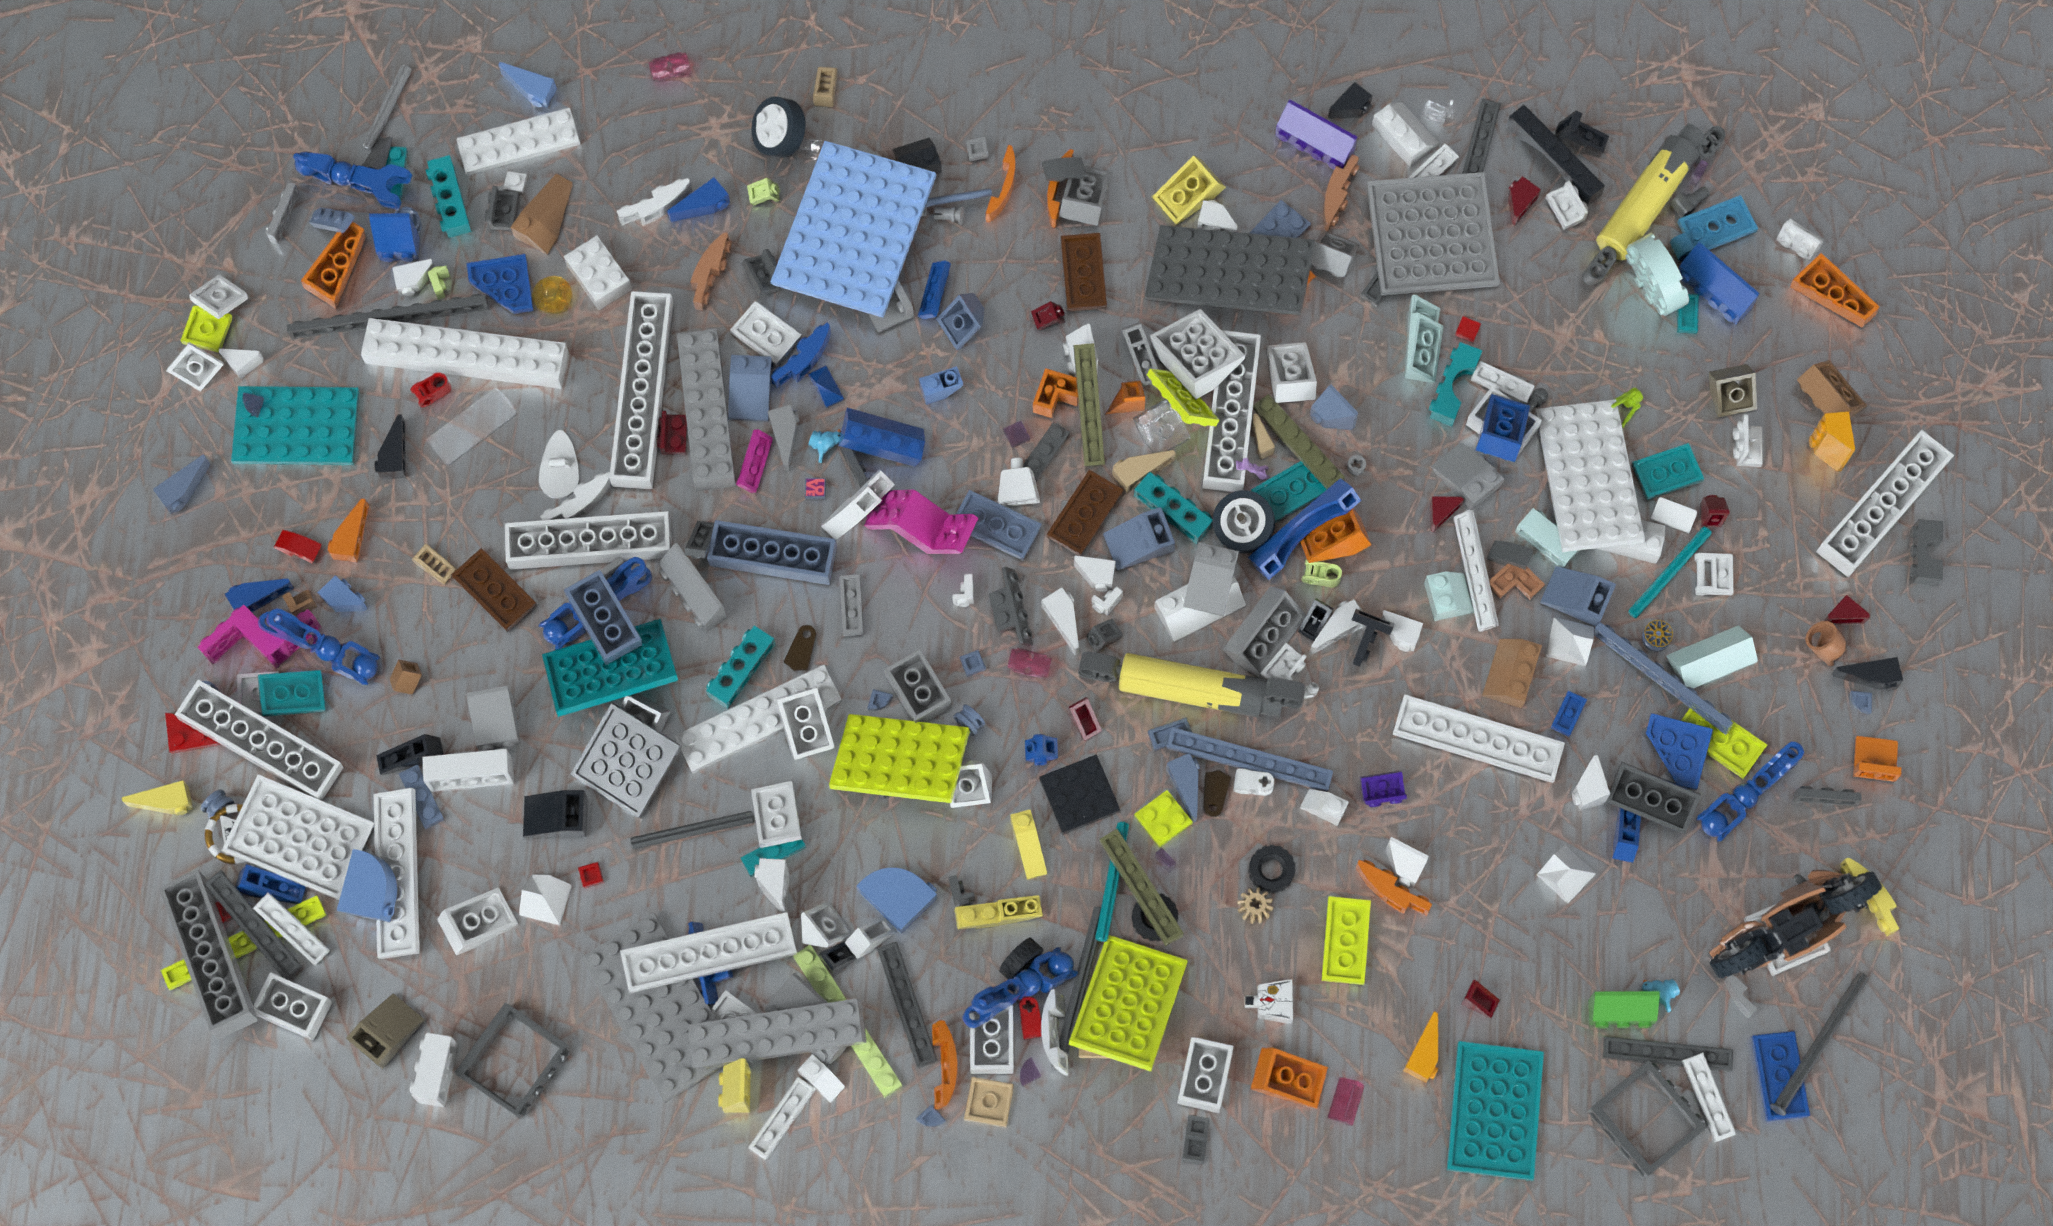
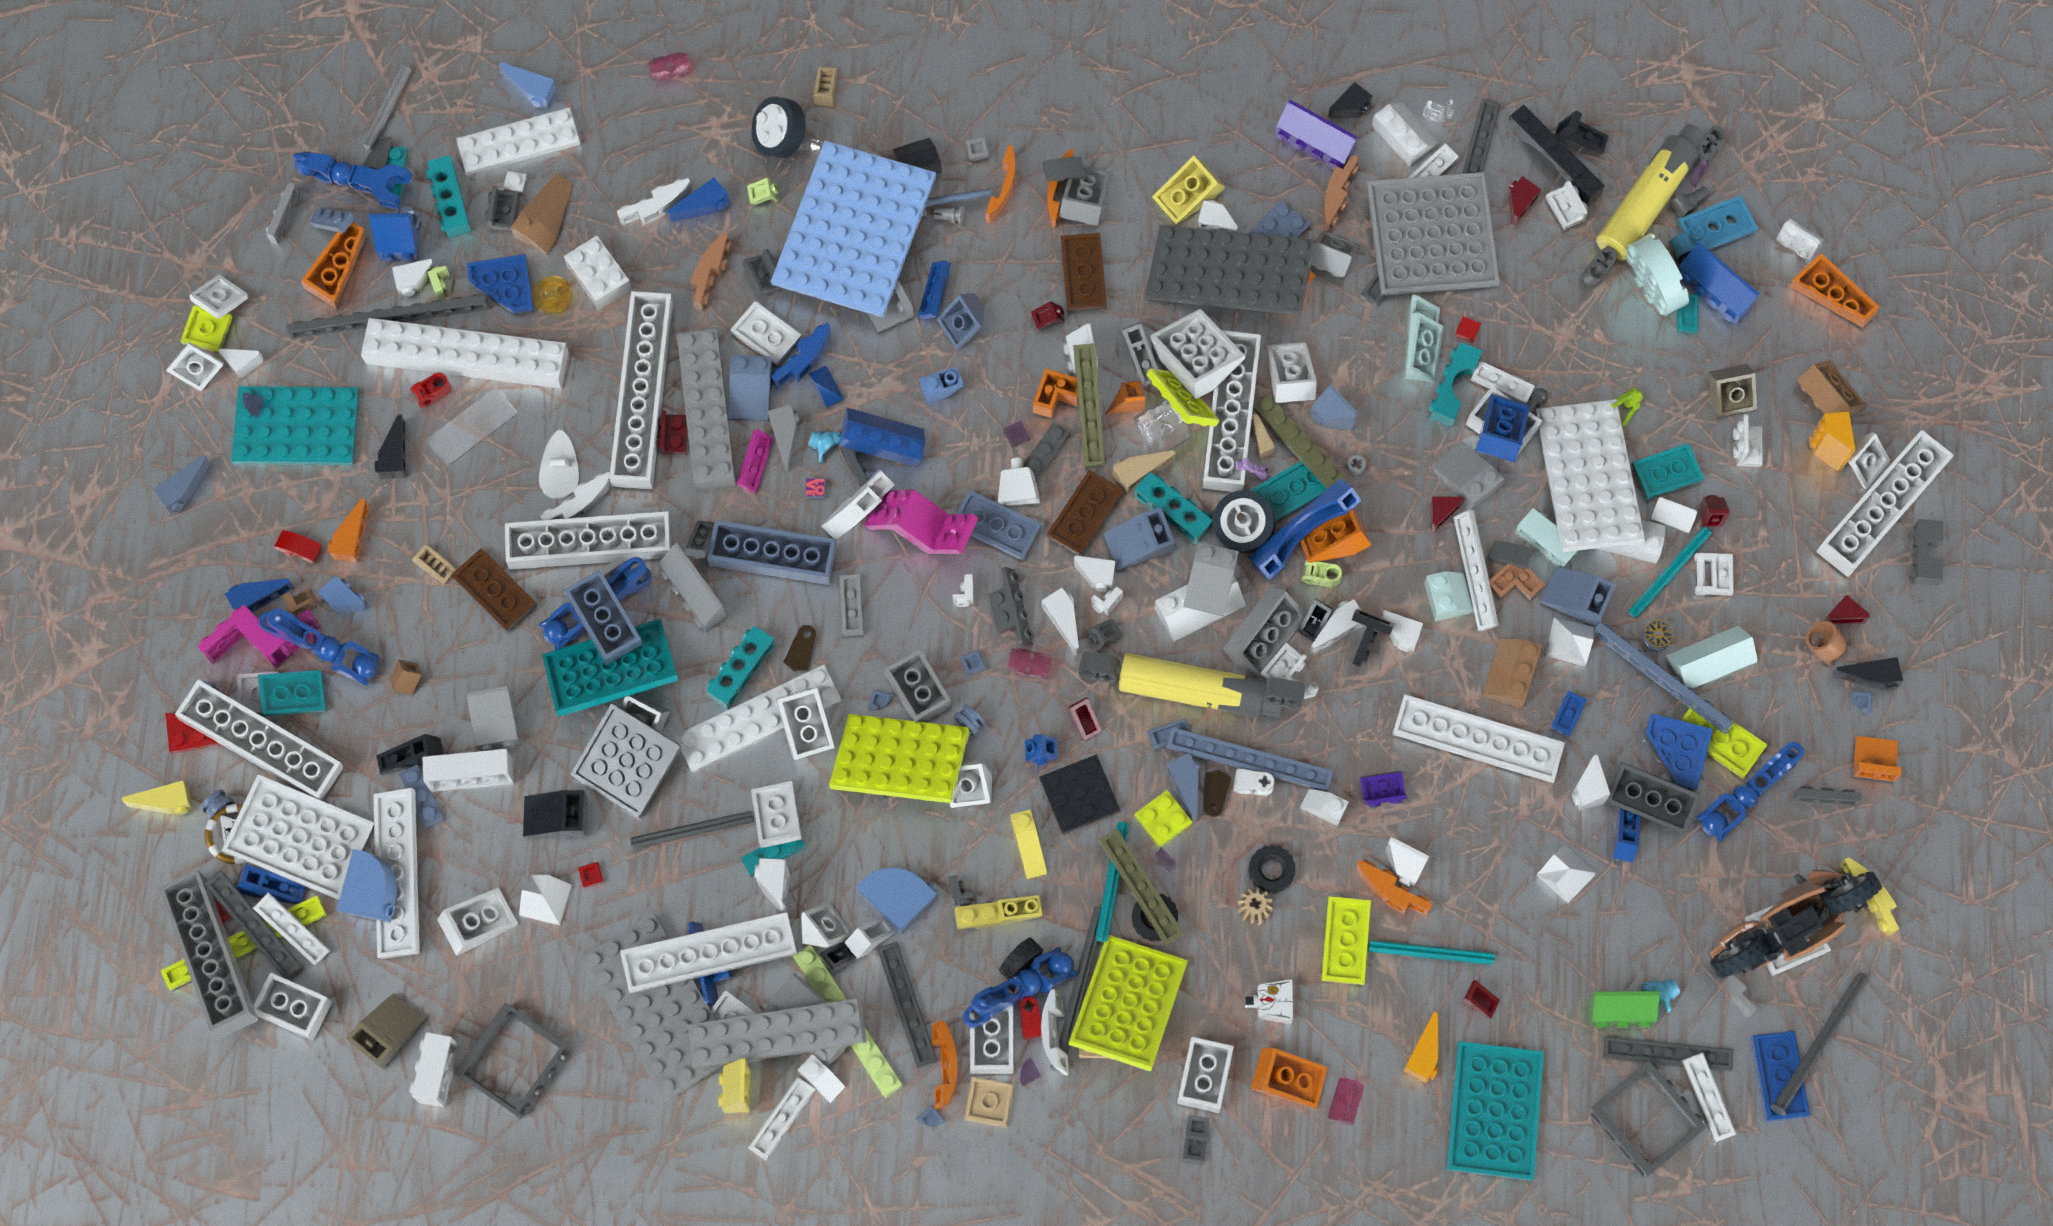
(1431, 952): none -> teal axle
(1868, 459): none -> white slope

